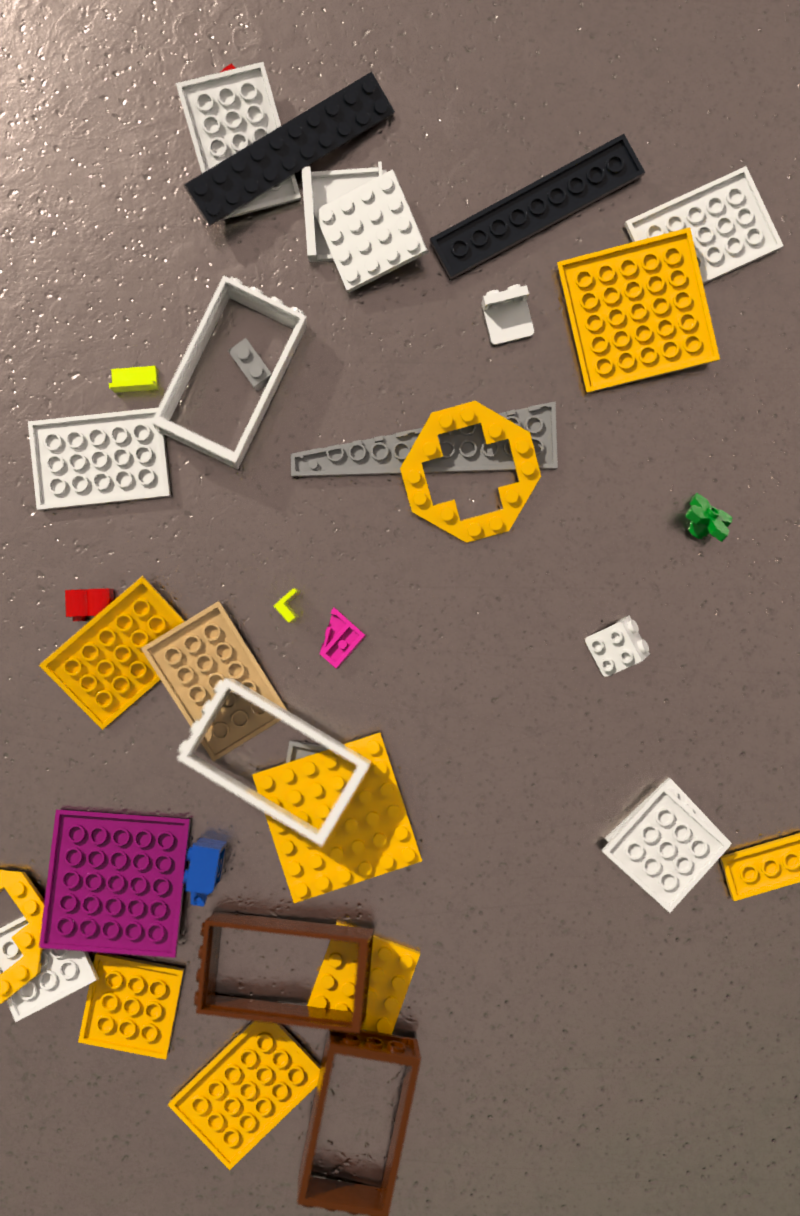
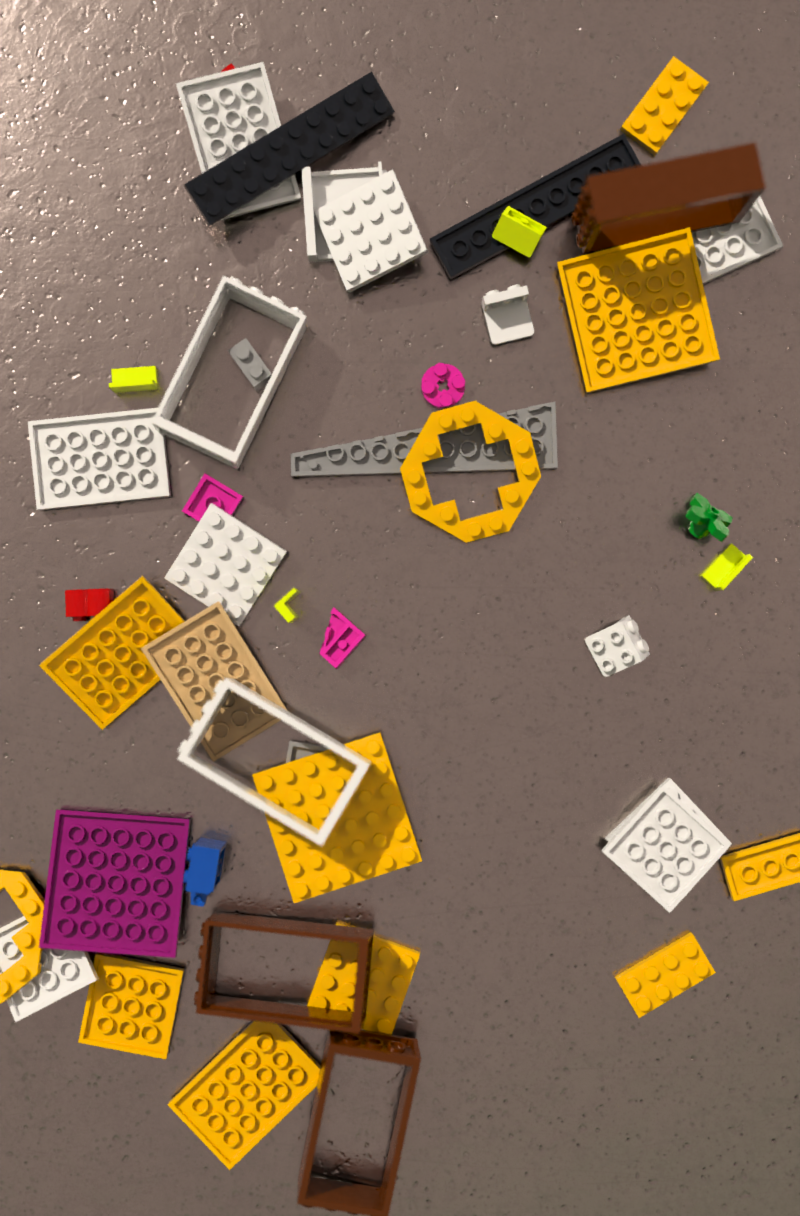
(209, 492): none -> dark pink plate
(225, 563): none -> white plate
(440, 373): none -> dark pink plate
(518, 231): none -> neon yellow panel
(664, 106): none -> yellow plate
(665, 974): none -> yellow plate
(668, 197): none -> reddish brown door
(725, 567): none -> neon yellow panel

